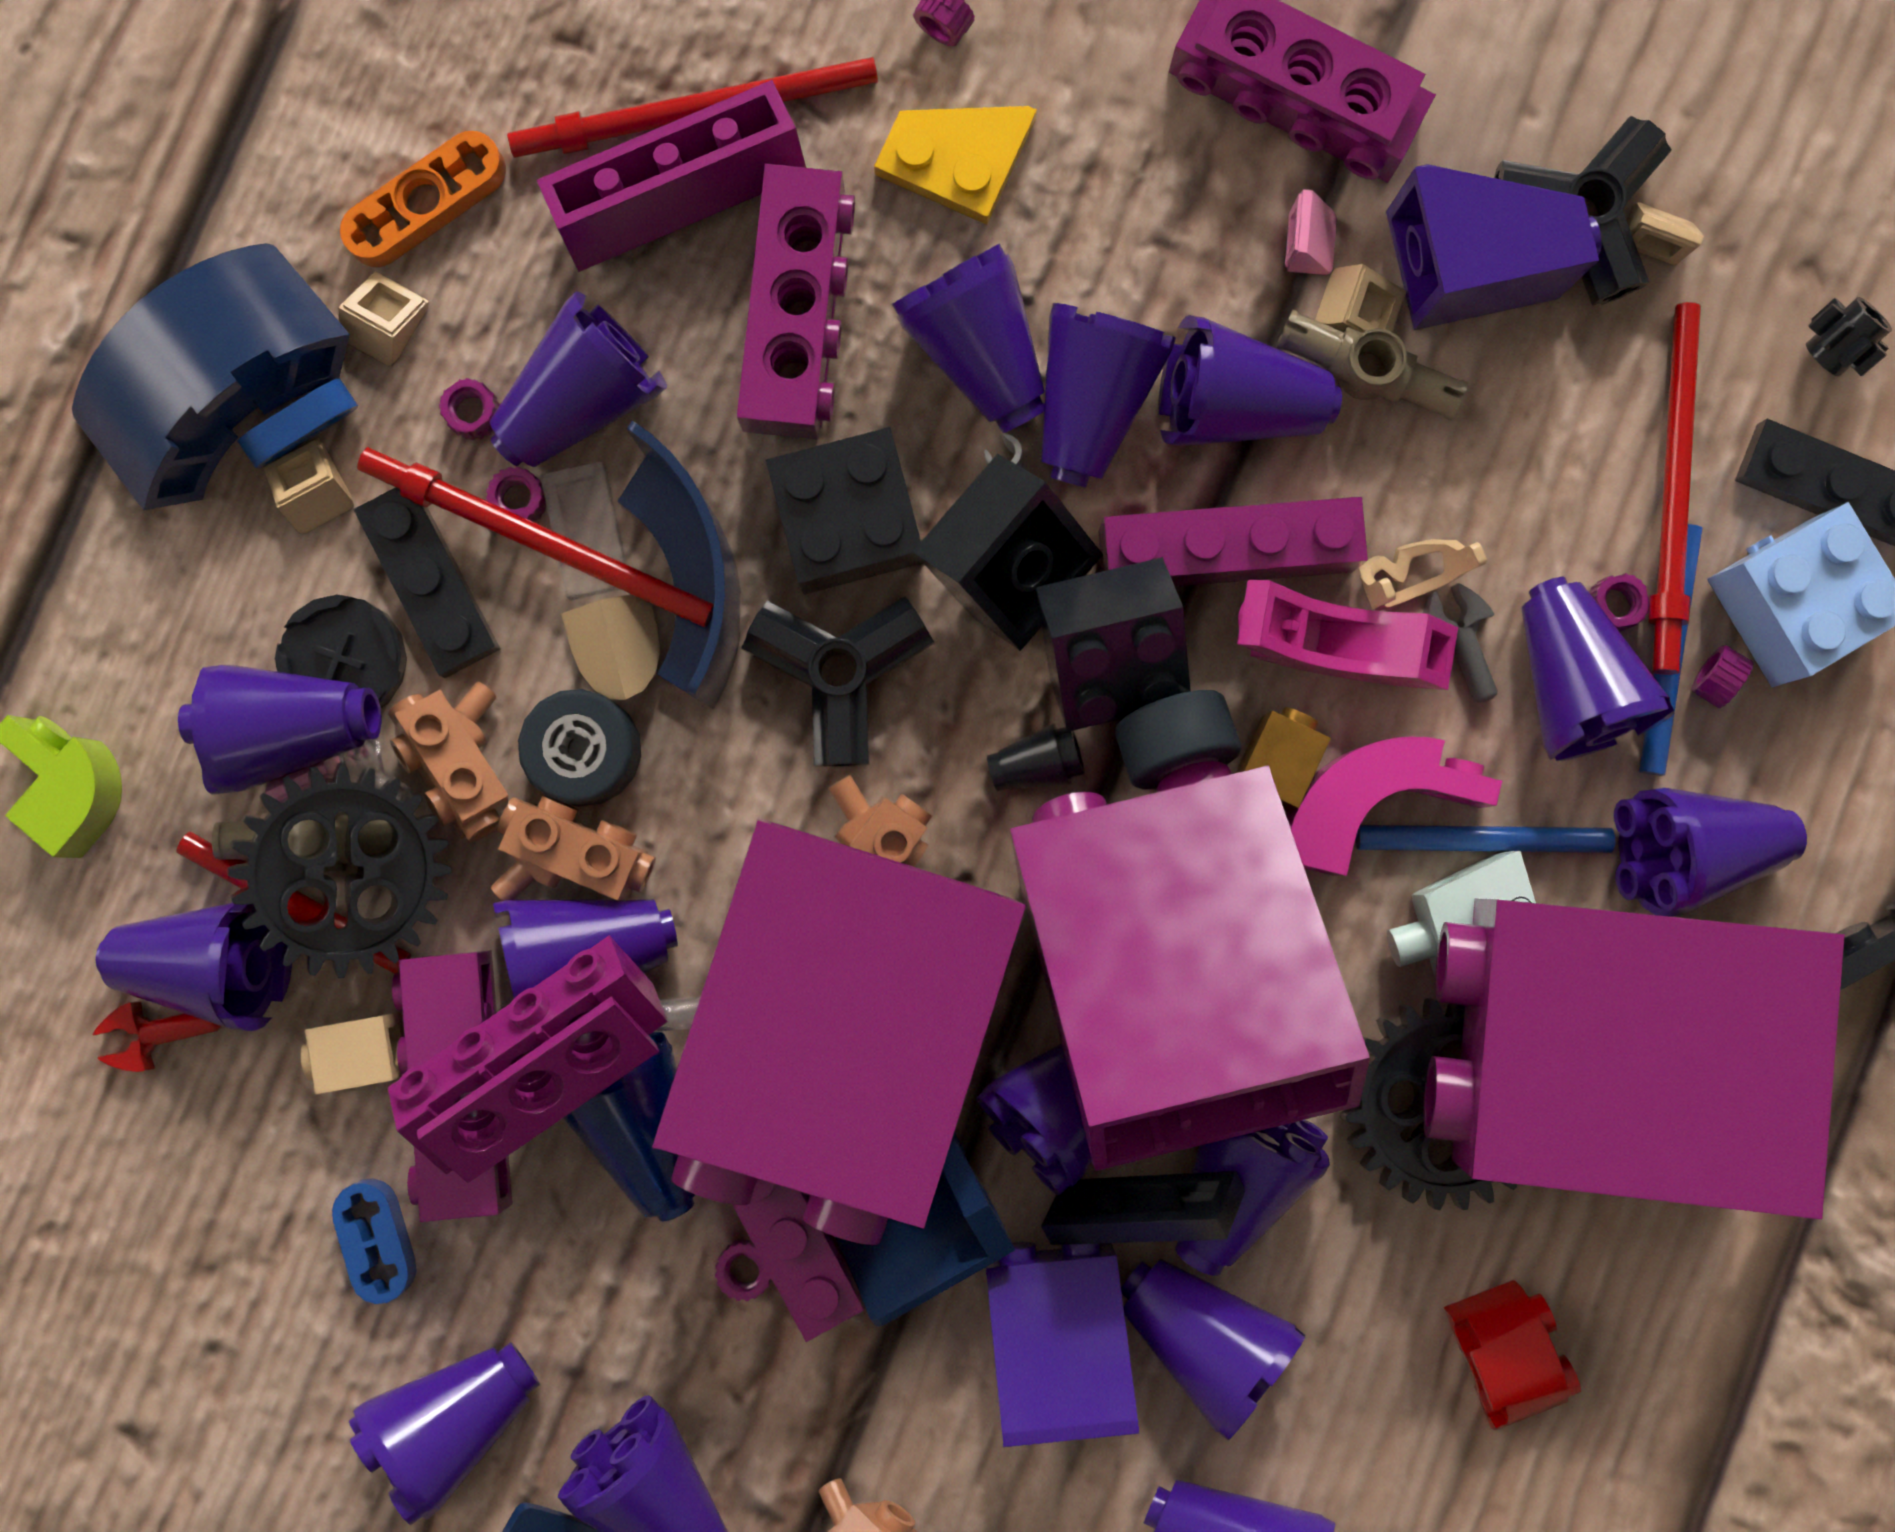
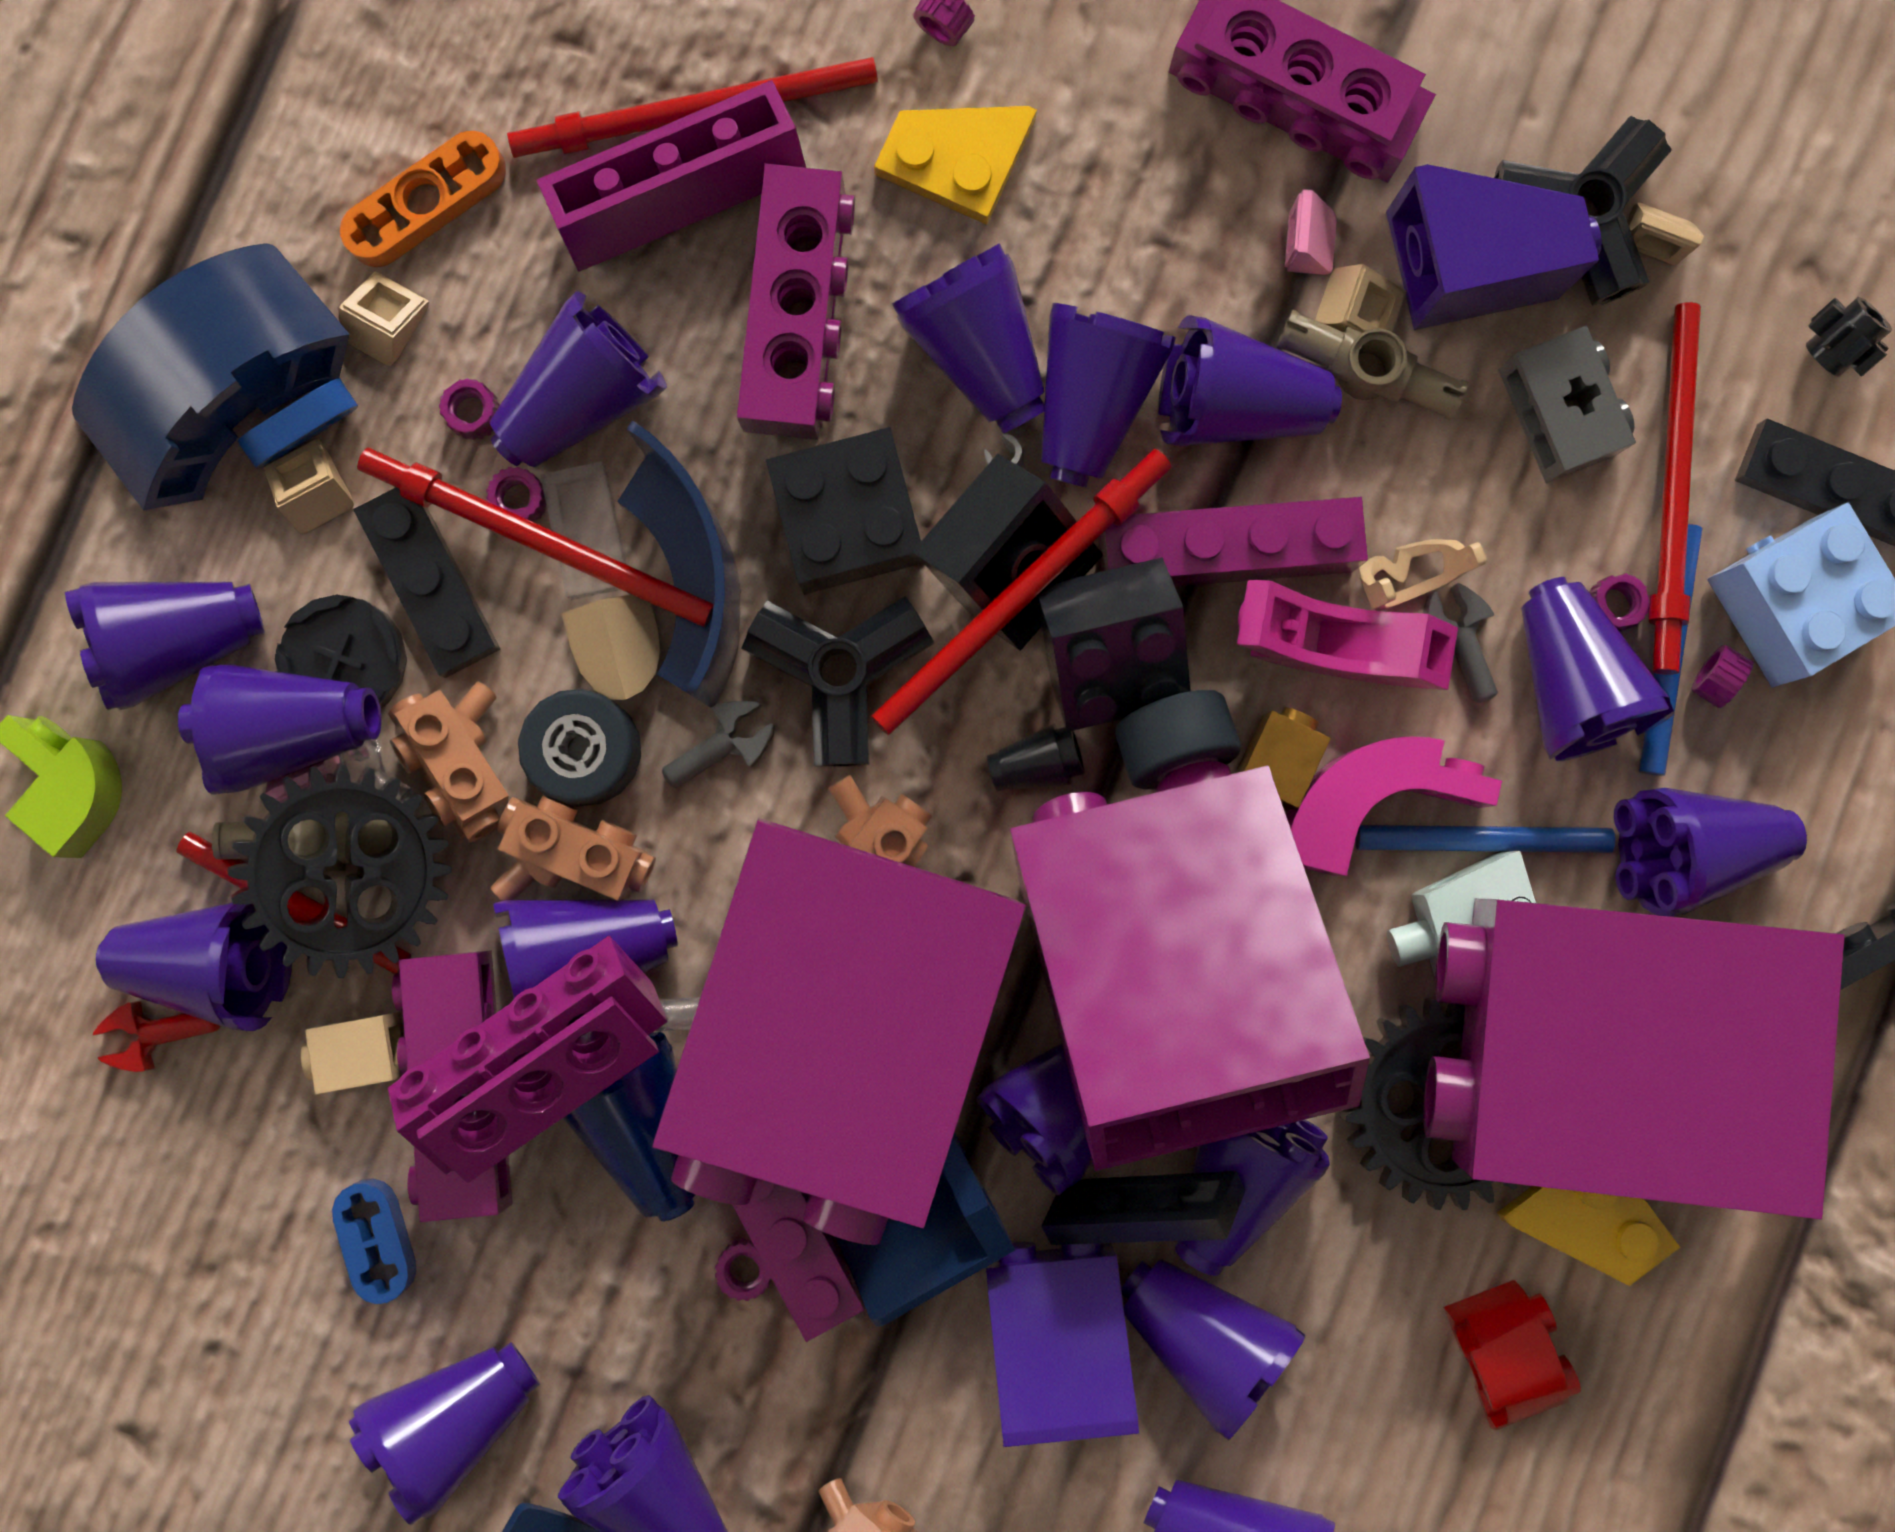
(158, 633): none -> dark purple cone
(720, 744): none -> dark grey bar
(1112, 506): none -> red bar
(1561, 436): none -> dark grey brick
(1600, 1230): none -> yellow wing

